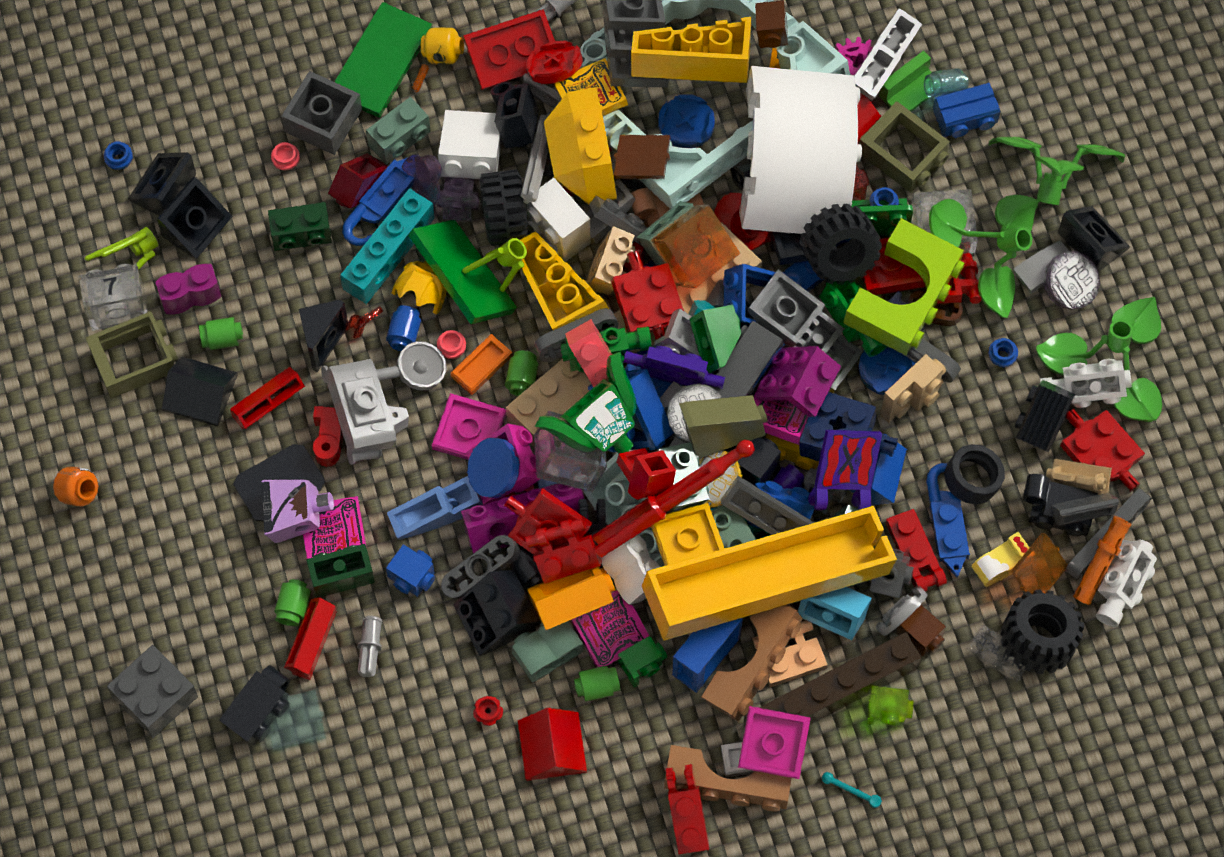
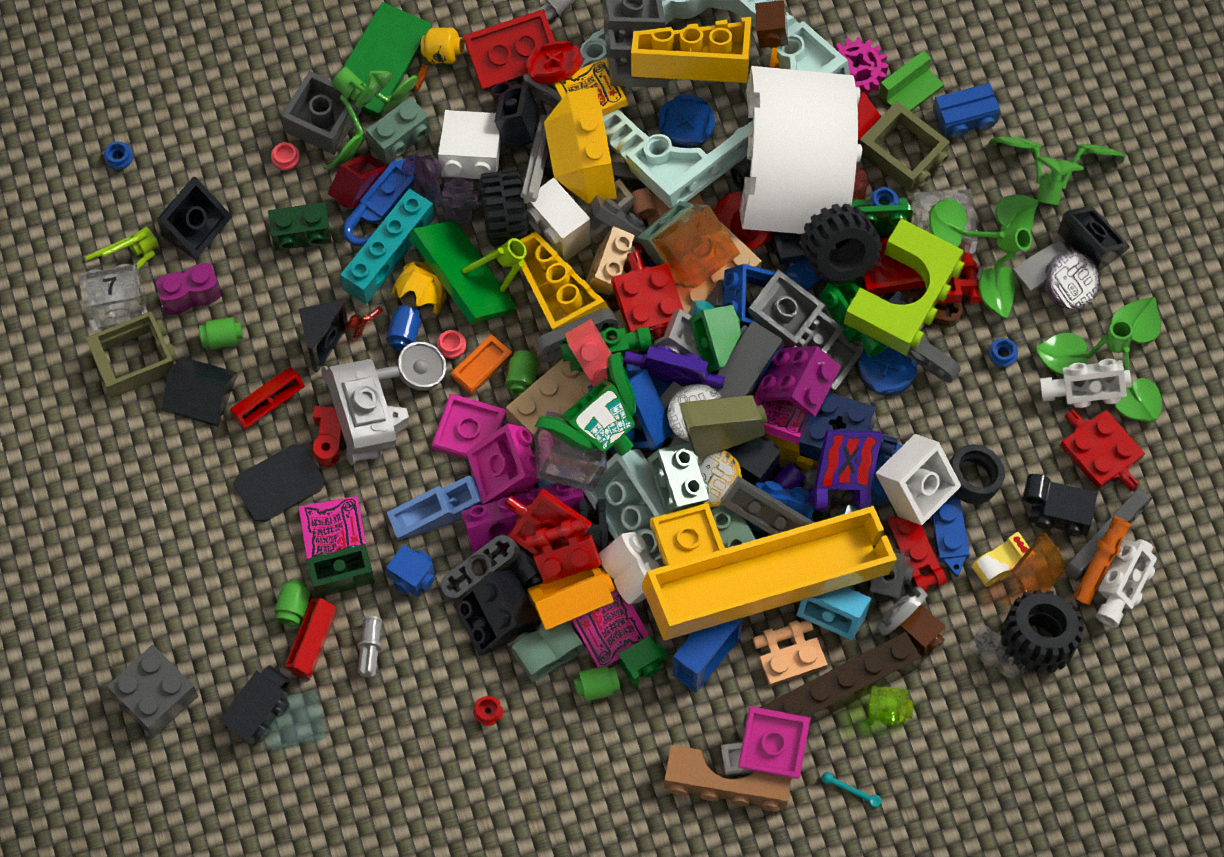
(75, 486): orange head -> none
(163, 181): black slope -> none
(292, 508): lavender torso -> none
(355, 89): none -> bright green plant
(493, 467): blue tile -> none
(551, 744): red slope -> none
(642, 157): reddish brown piece -> none
(646, 472): red brick -> none
(655, 507): red piece -> none
(687, 813): red hinge -> none
(734, 690): medium nougat arch -> none
(886, 53): slope -> none
(915, 389): tan plate -> none
(918, 479): none -> white brick
(945, 82): clear light blue brick -> none
(1044, 415): black brick -> none
(1080, 475): tan hinge -> none
(1085, 508): dark grey slope -> none

